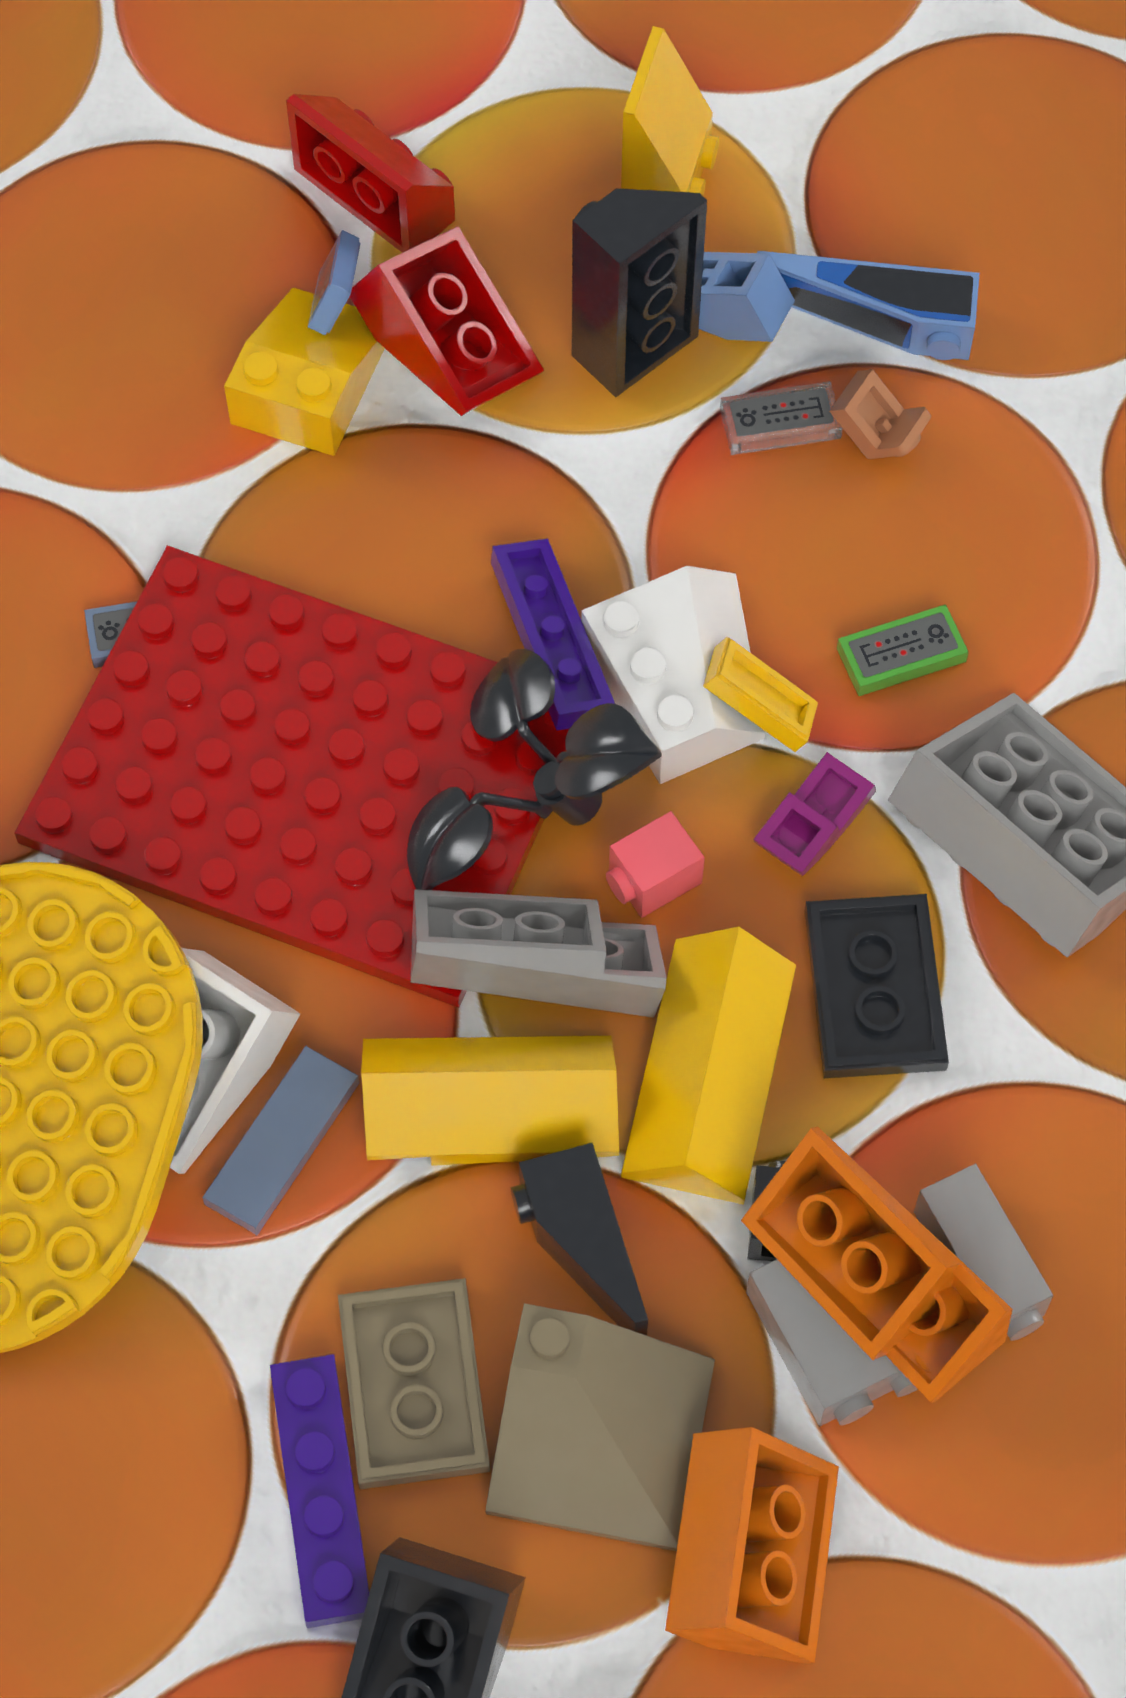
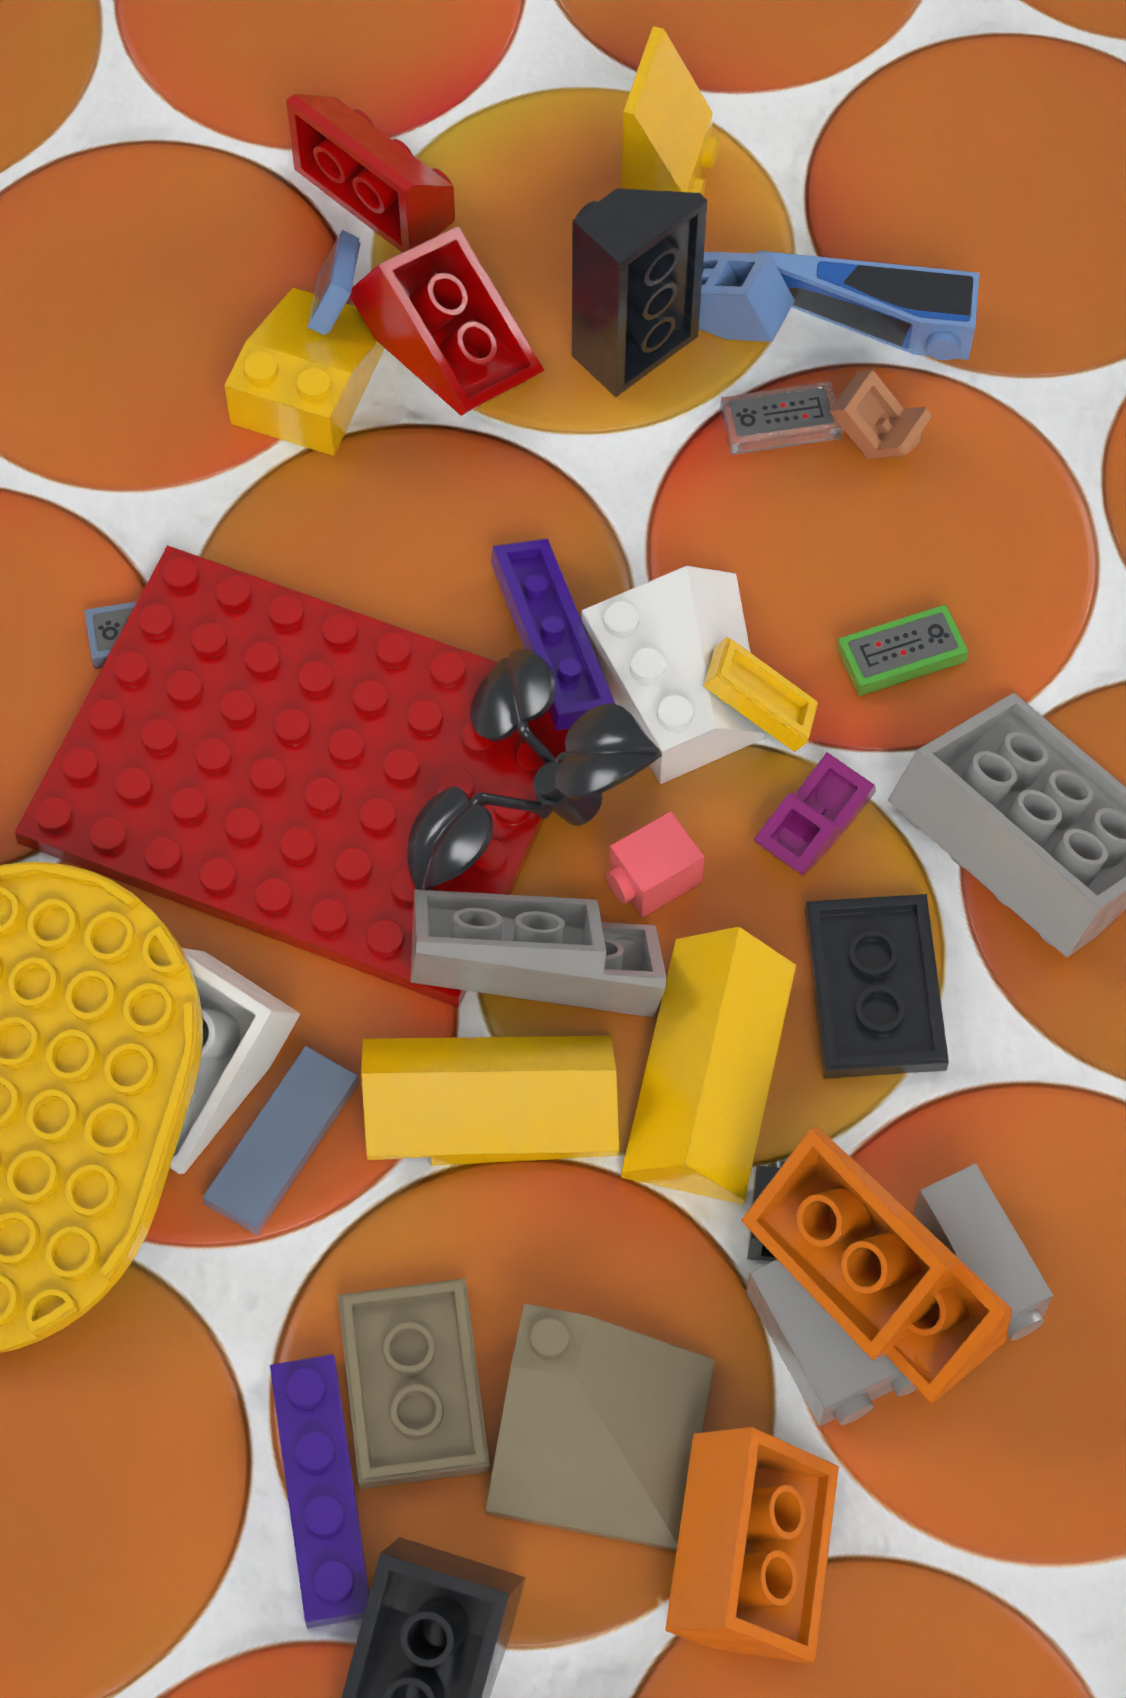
(578, 1228): black slope -> none

